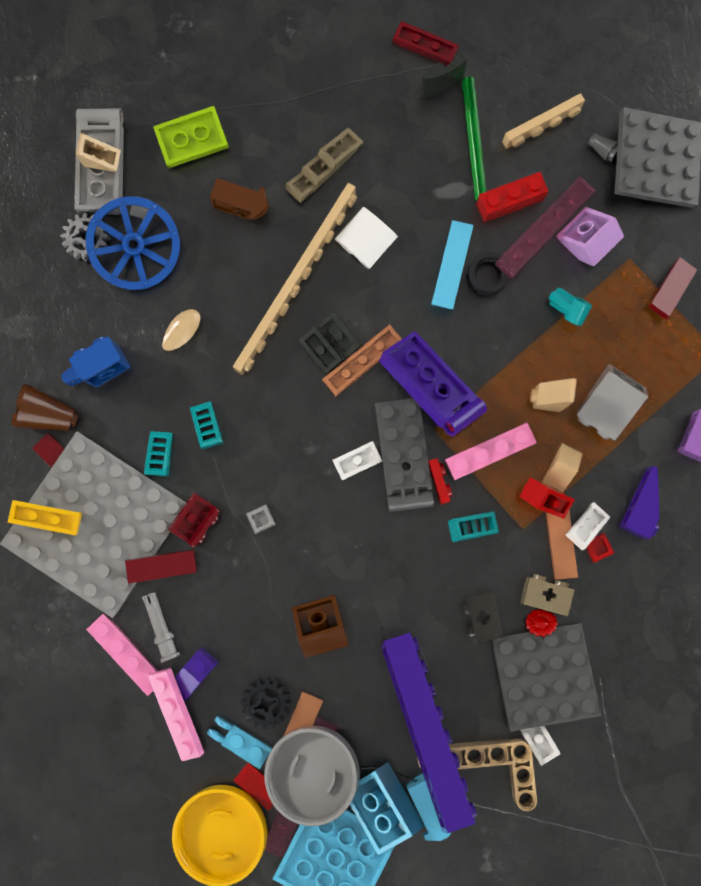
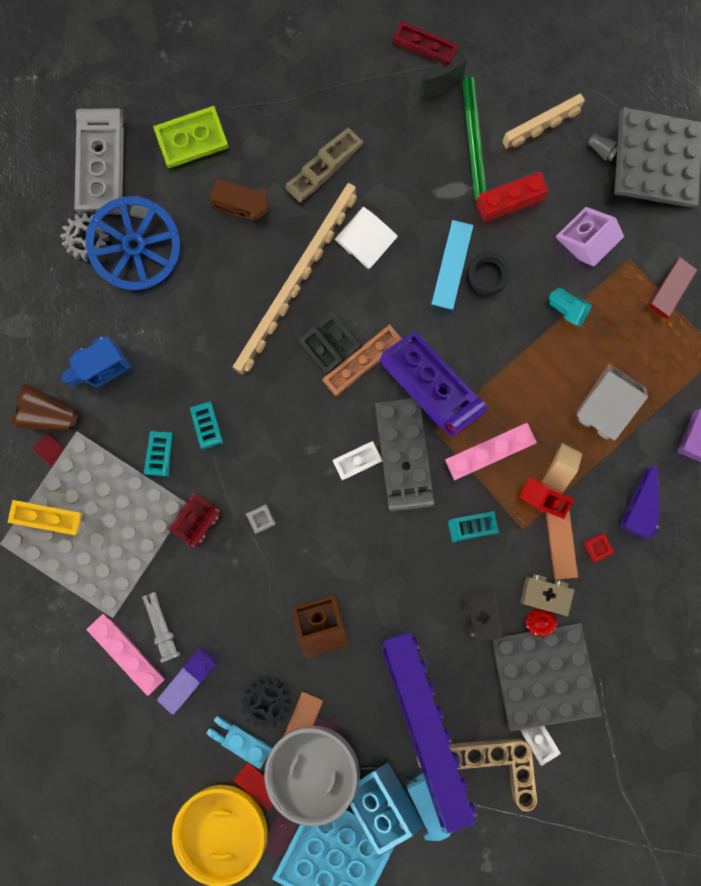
(97, 154): tan slope -> none
(160, 566): dark red tile -> none
(176, 714): bright pink plate -> none
(181, 329): tan arm -> none
(437, 472): red plate -> none
(545, 227): clear pink tile -> none
(553, 395): tan slope -> none
(587, 526): white plate -> none

